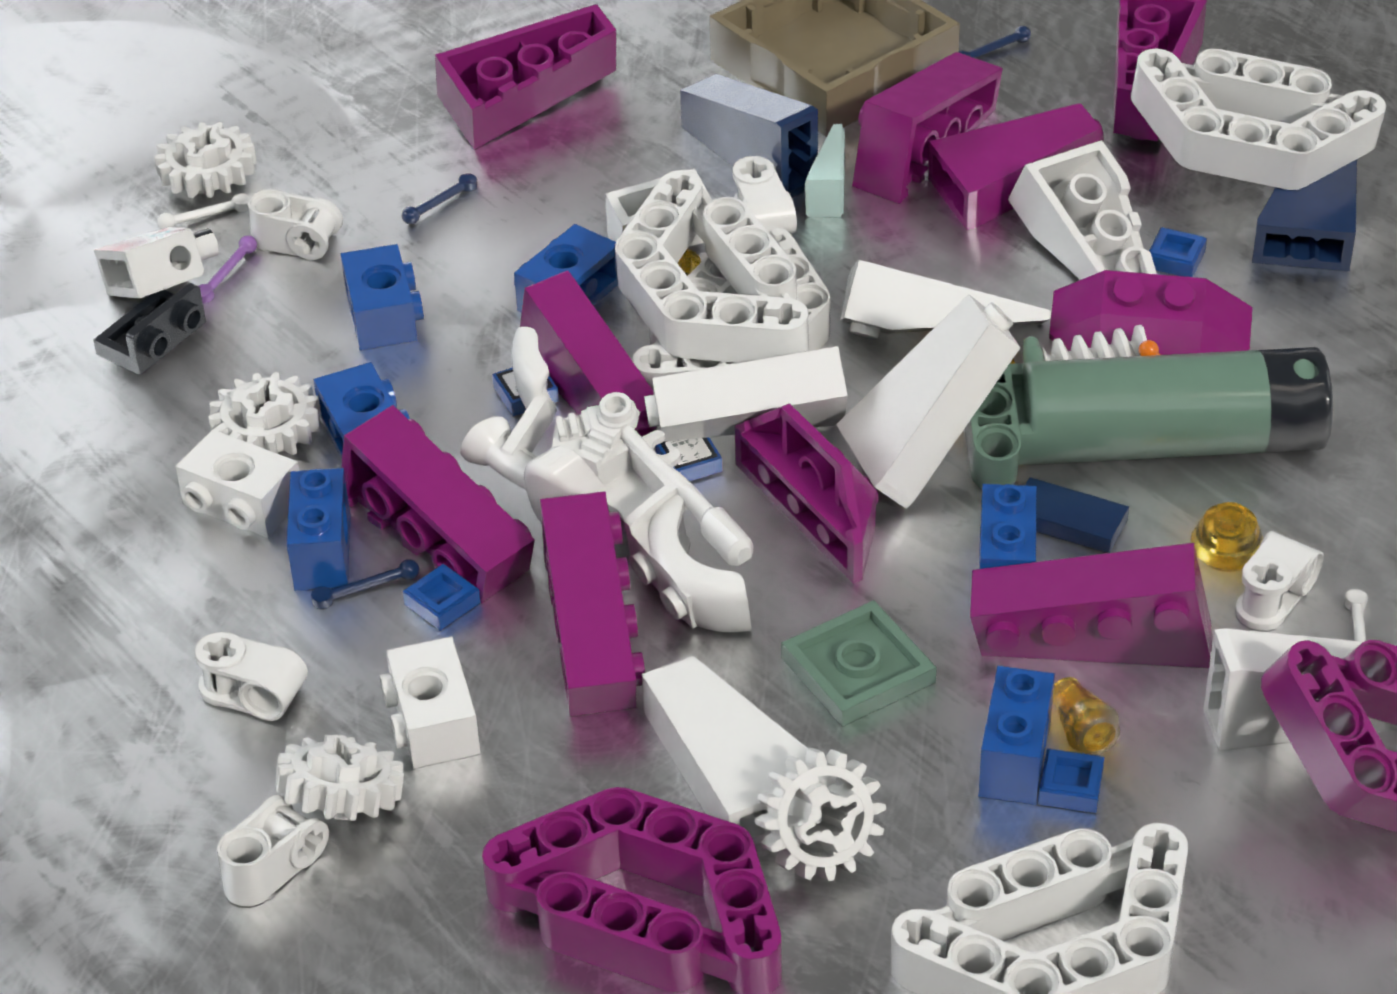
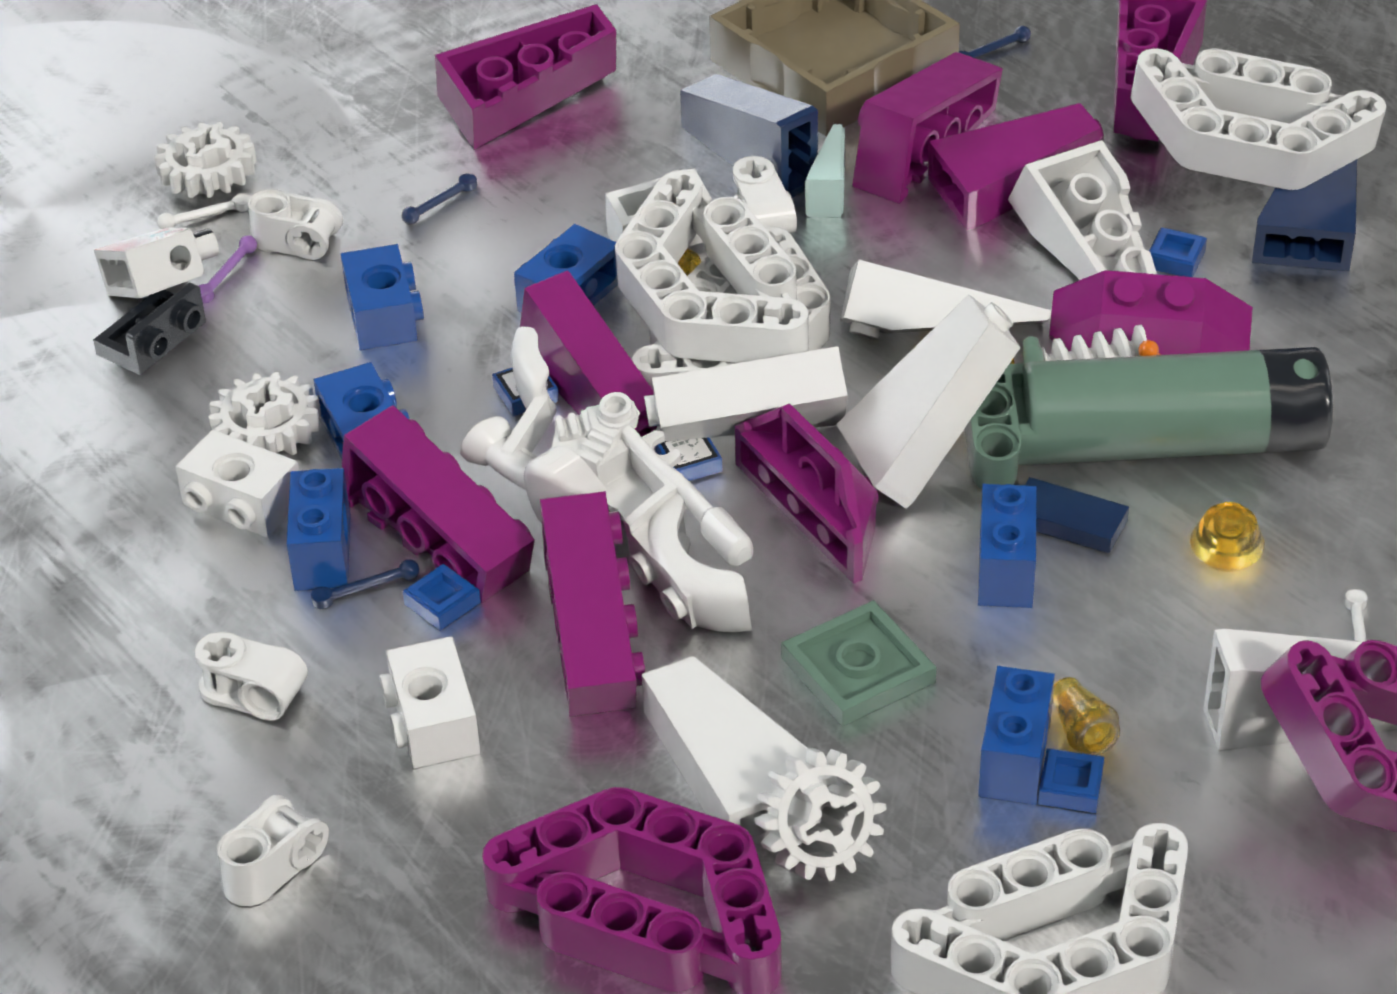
(339, 777): white gear -> none
(1097, 609): magenta wedge -> none
(1276, 580): white piece -> none

